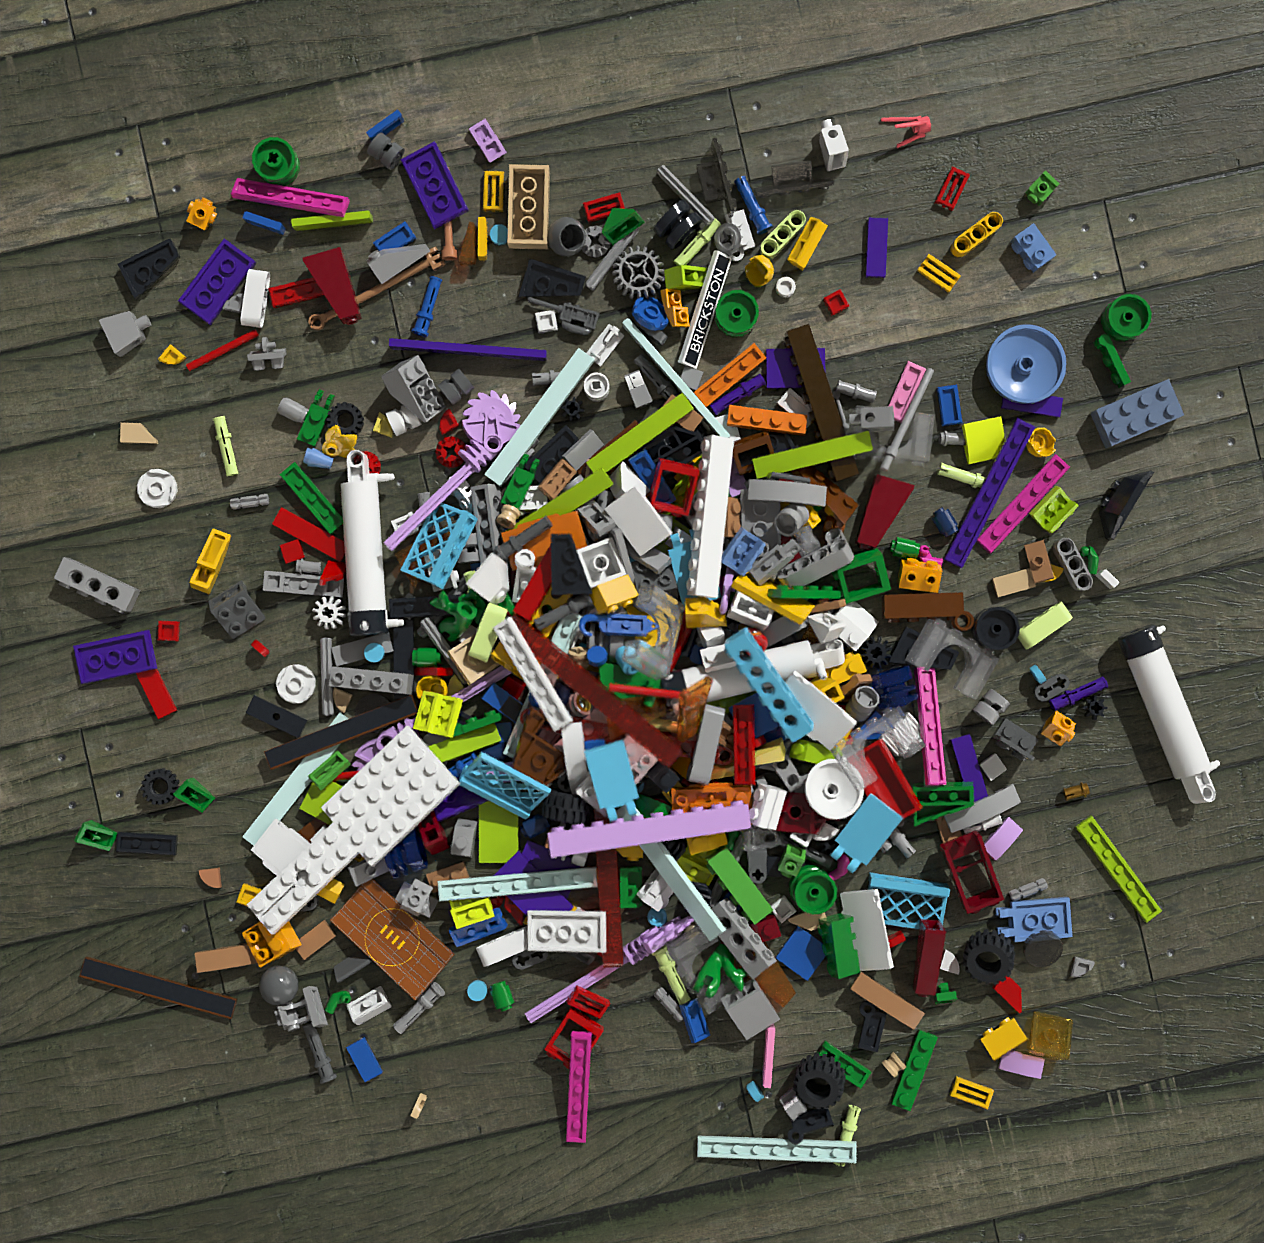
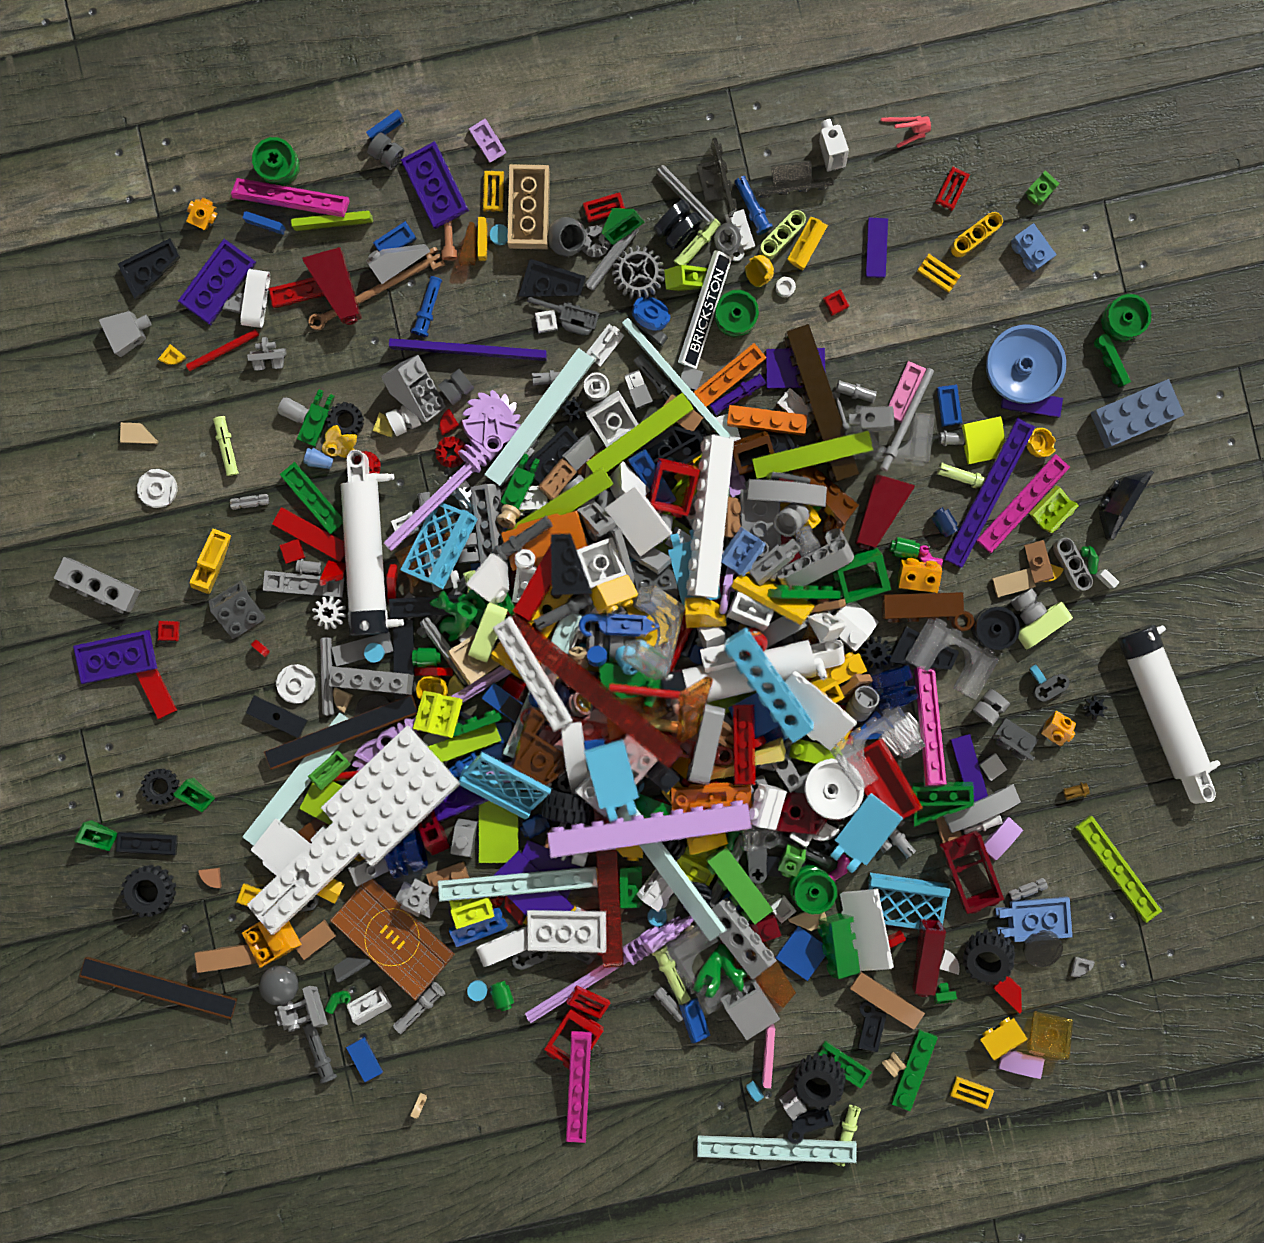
(132, 890): none -> black tyre
(392, 581): none -> red tile
(611, 418): none -> white slope
(673, 308): light orange slope -> none
(1028, 606): none -> light grey wheel
(1079, 693): dark purple pin -> none

